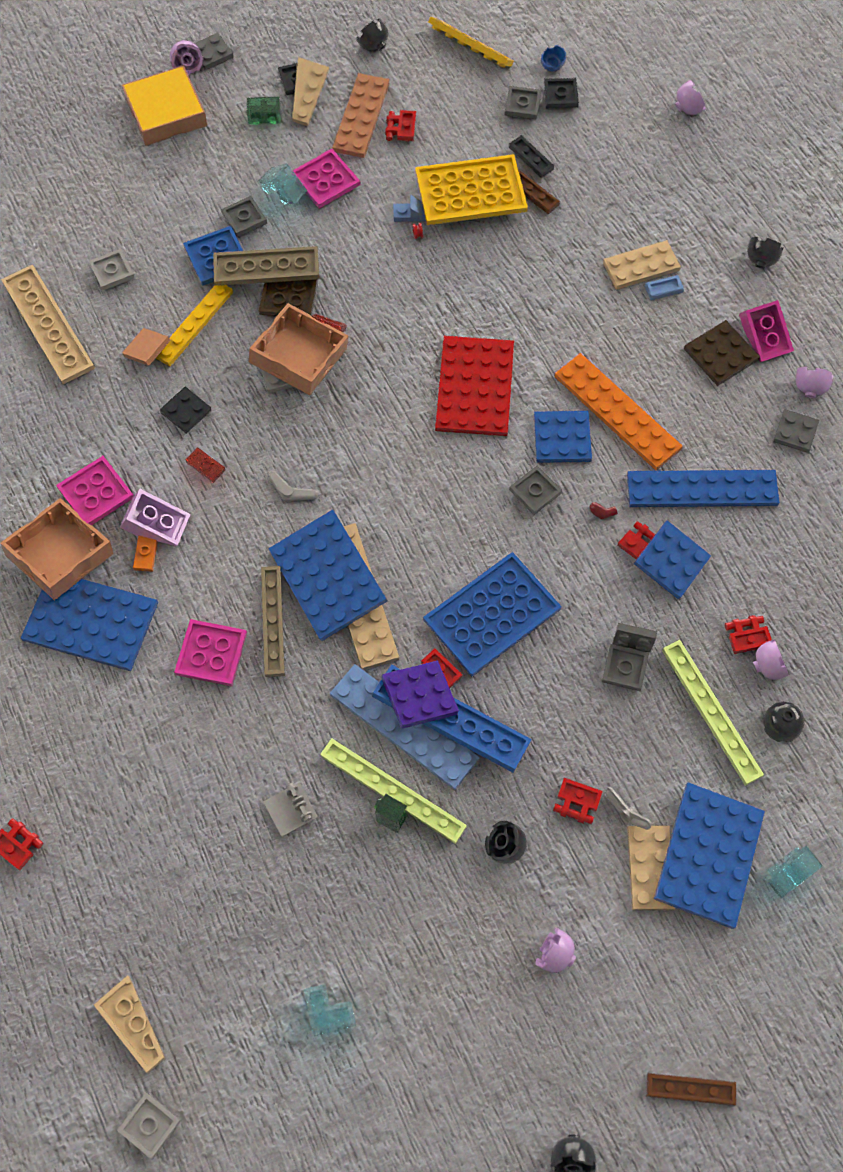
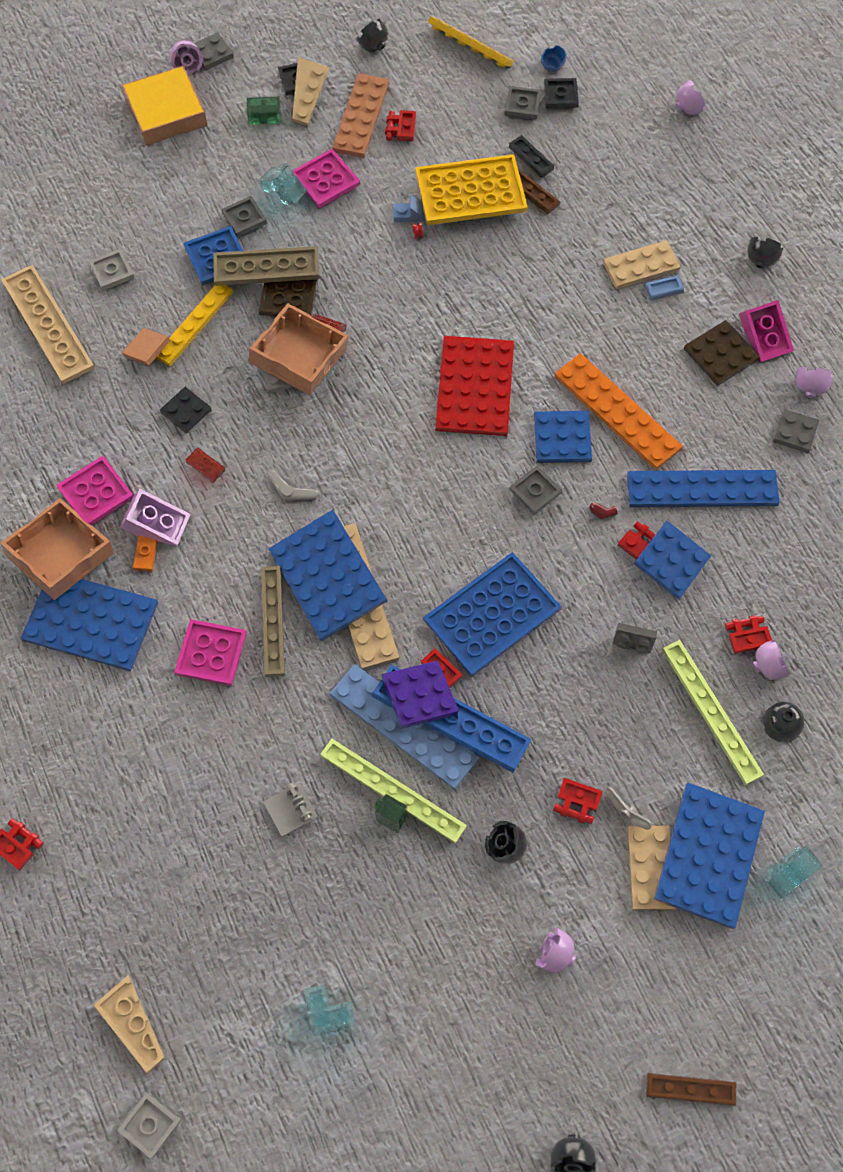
(625, 667): dark grey plate -> none

